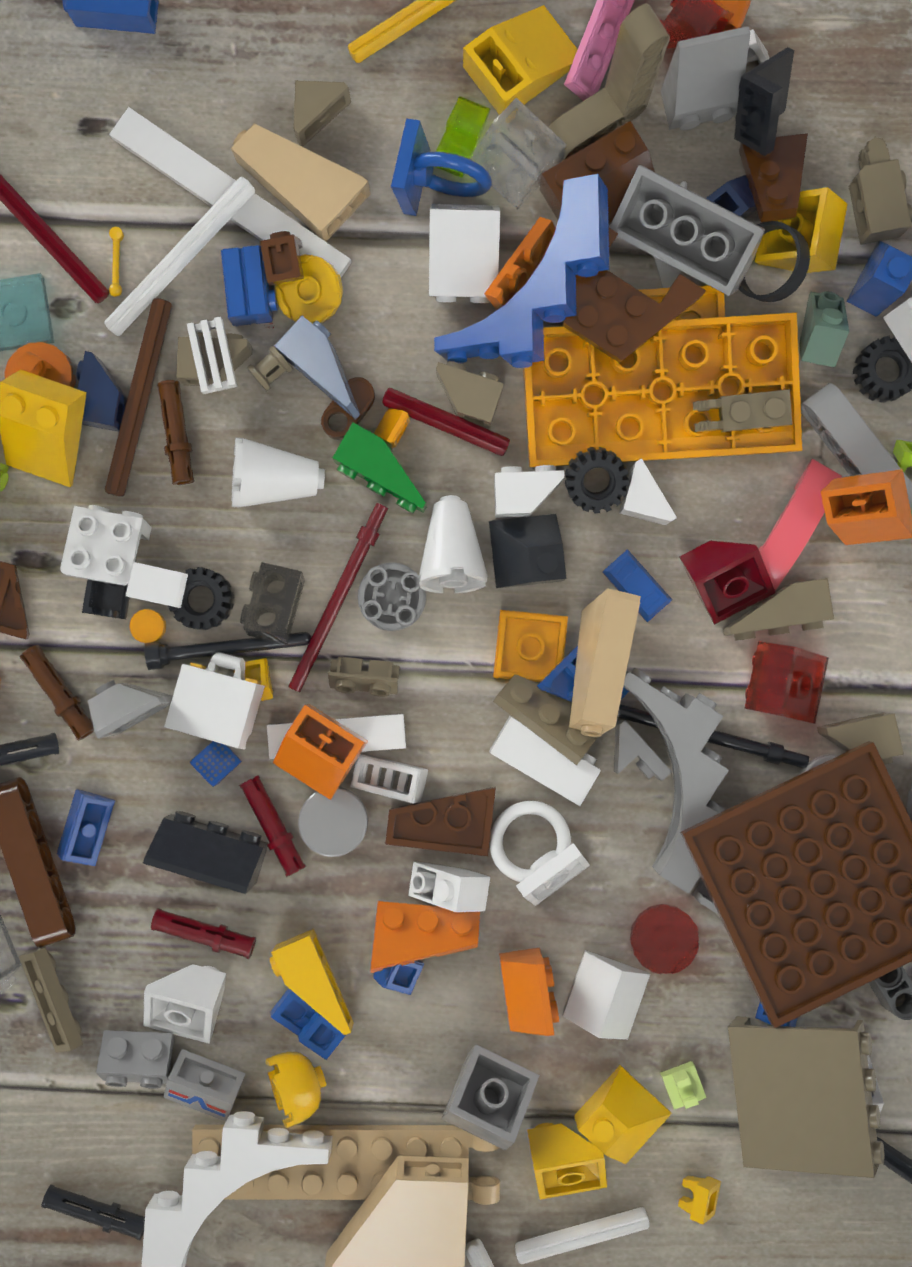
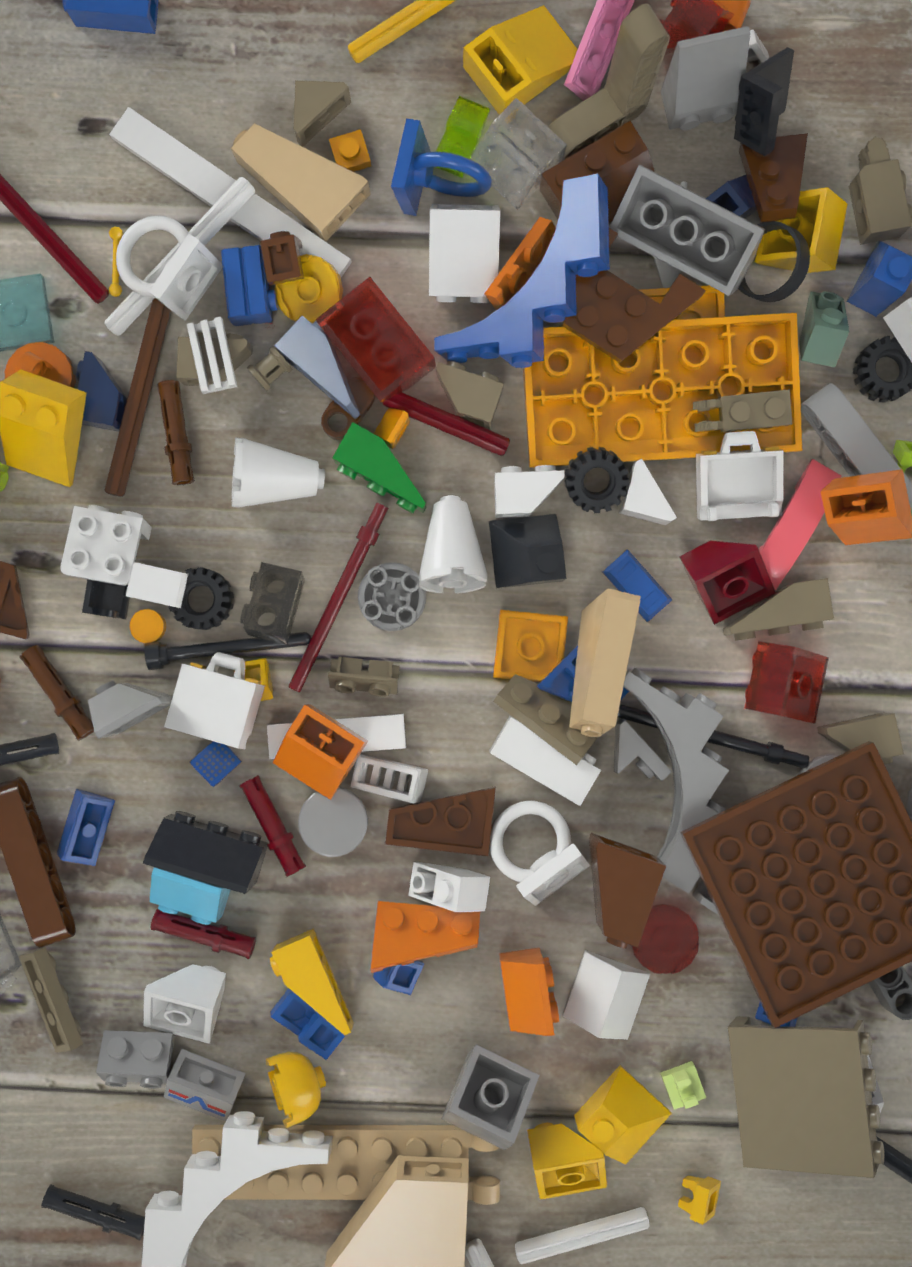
(184, 275): none -> white tile
(188, 895): none -> medium azure slope
(350, 151): none -> light orange plate
(377, 341): none -> clear red slope
(623, 889): none -> reddish brown slope
(739, 481): none -> white piece

